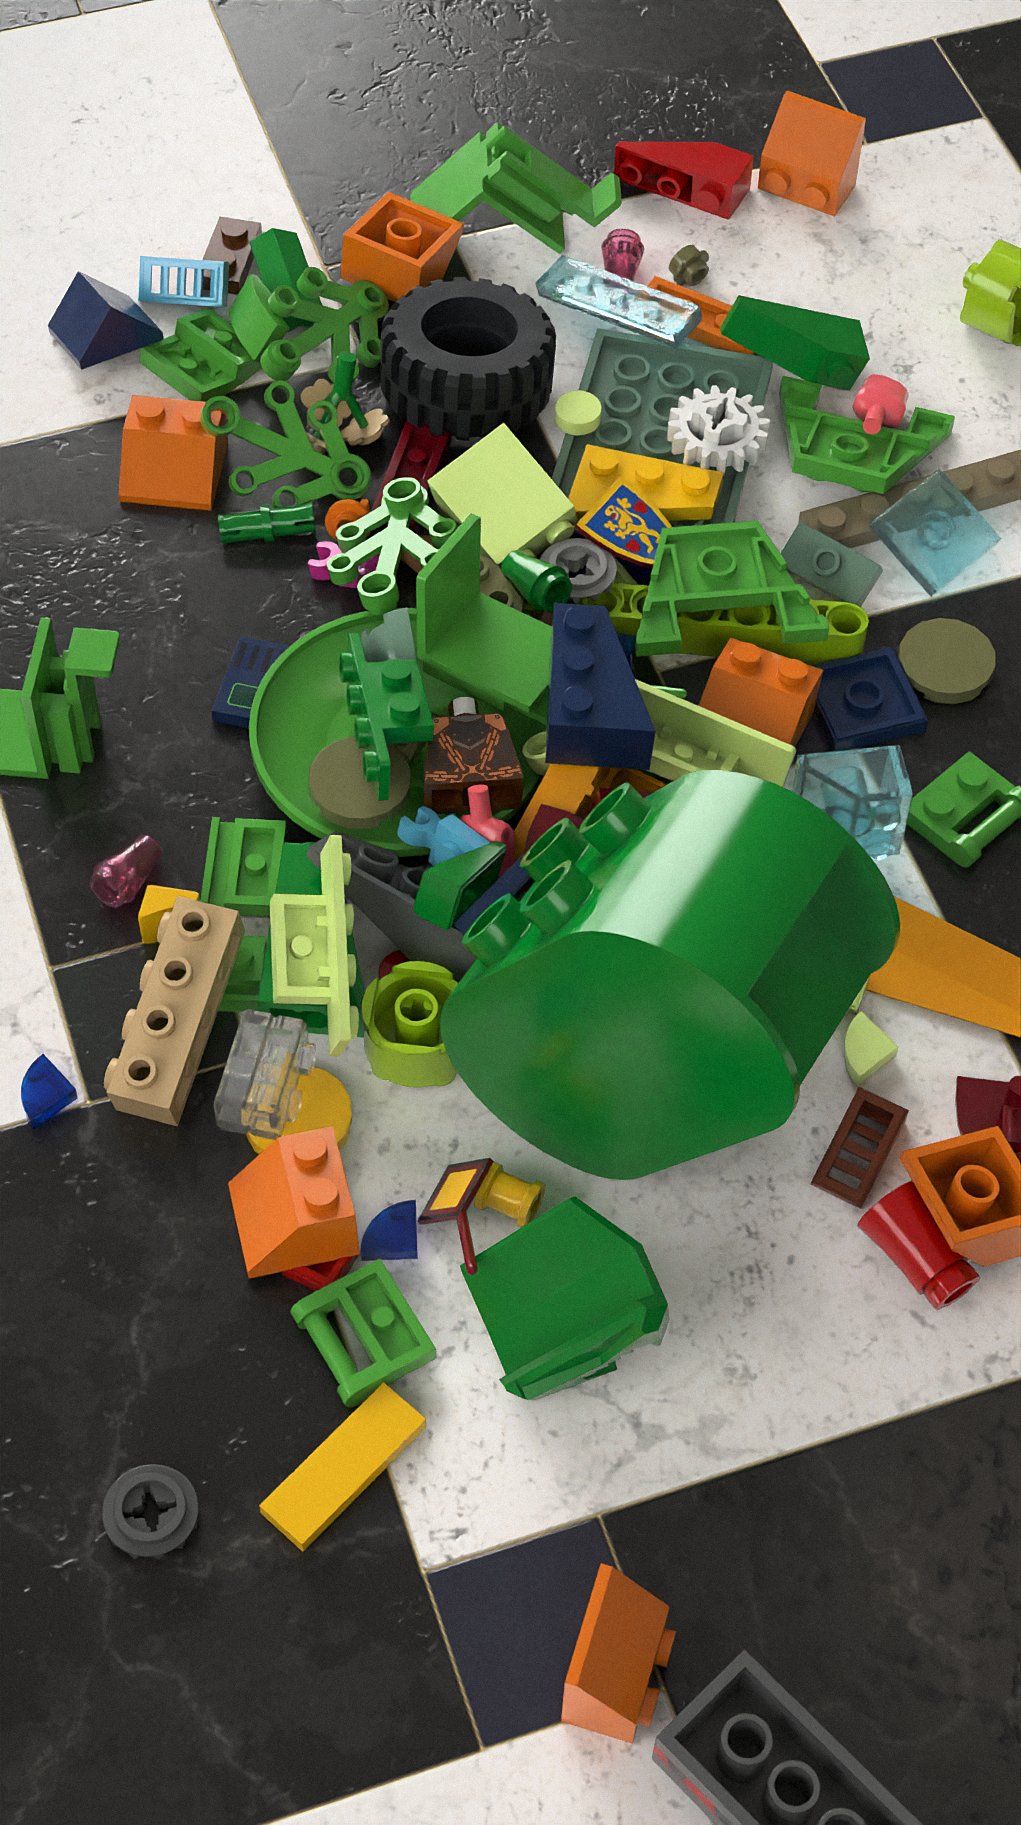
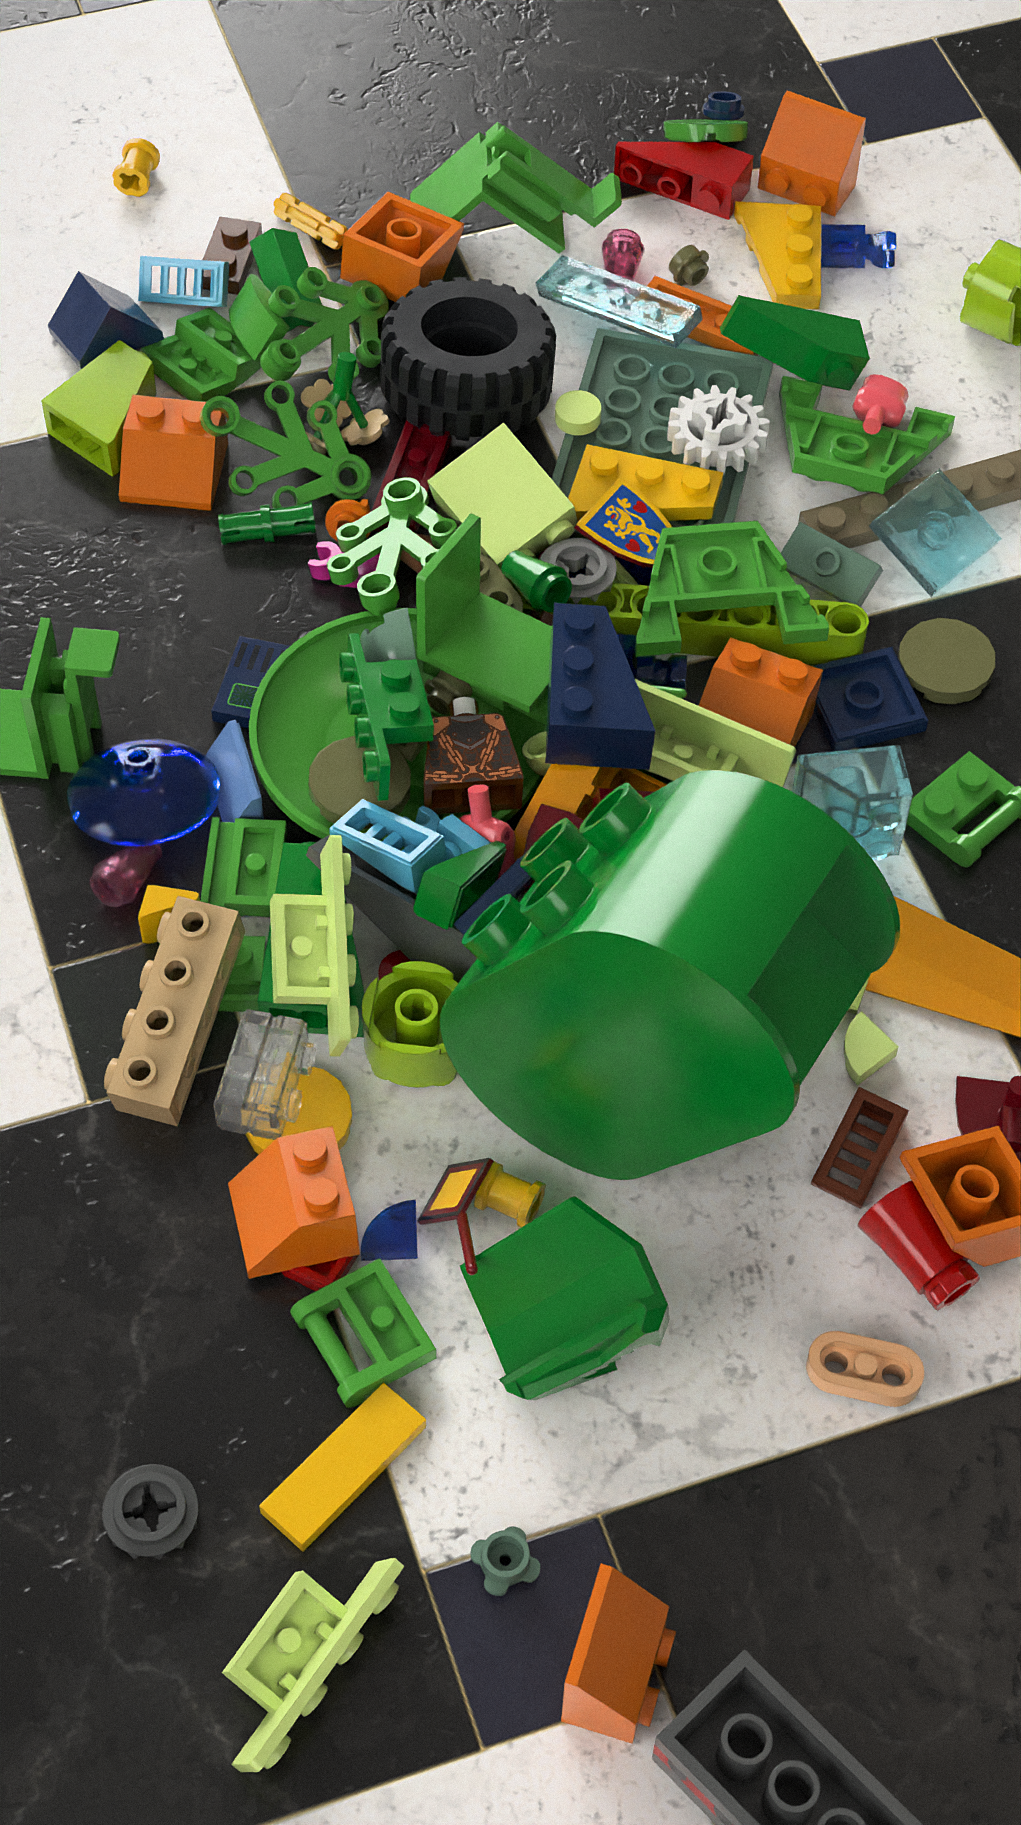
(45, 1091): clear blue tile -> none
(93, 404): none -> lime slope
(138, 161): none -> yellow bush
(143, 792): none -> clear blue dish
(239, 787): none -> medium blue slope
(296, 1650): none -> yellowish green bracket
(309, 220): none -> yellow axle
(405, 867): none -> medium azure slope
(443, 690): none -> olive plate
(507, 1543): none -> sand green plate
(661, 672): none -> wheel
(704, 129): none -> bright green tile
(723, 106): none -> dark blue plate
(787, 248): none -> yellow wing
(849, 247): none -> clear blue plate
(864, 1365): none -> light nougat plate

